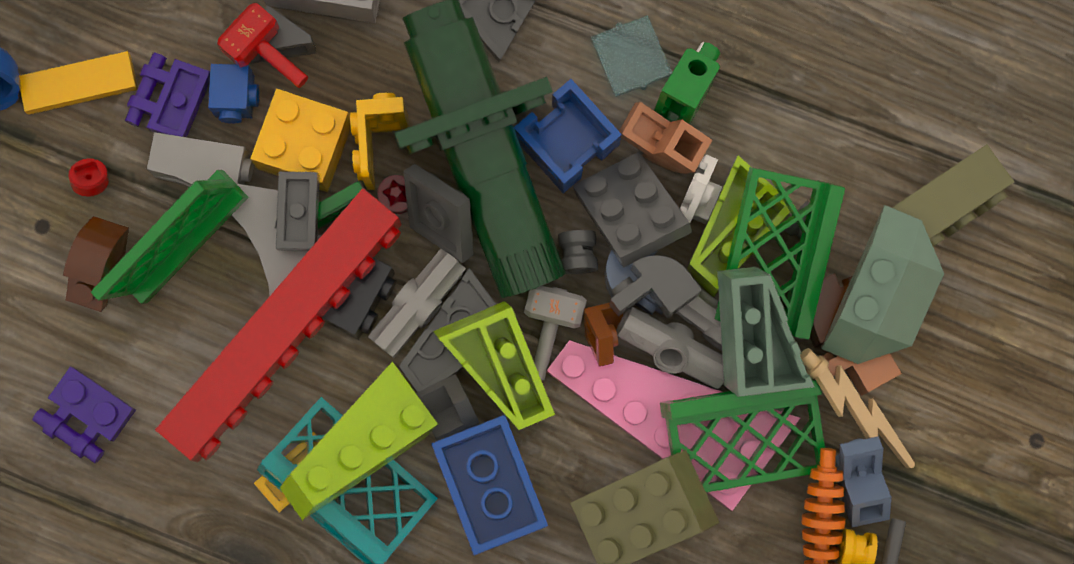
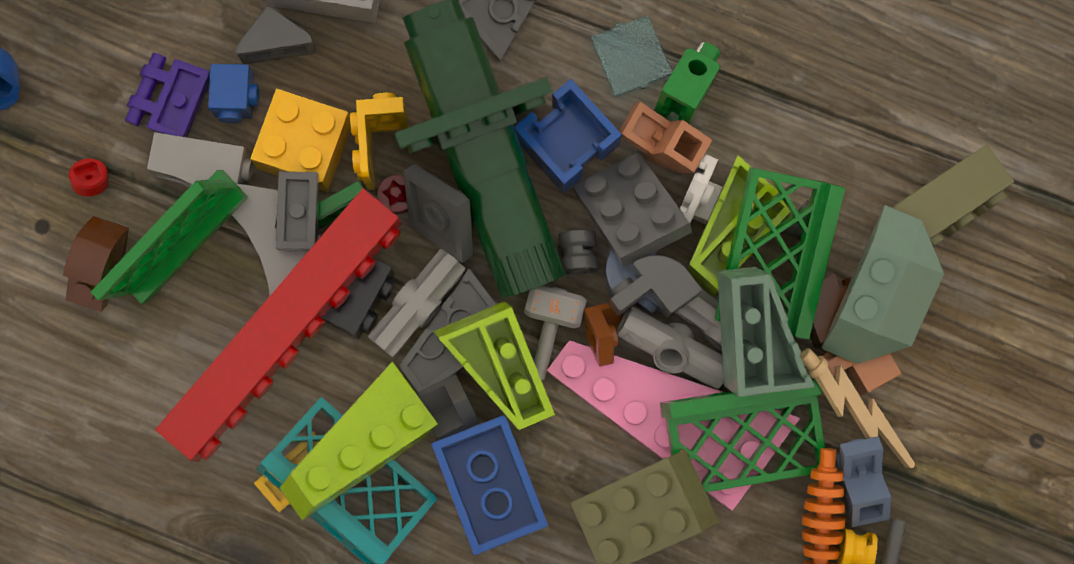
(77, 82): yellow tile -> none
(89, 403): dark purple plate -> none
(251, 36): red piece -> none

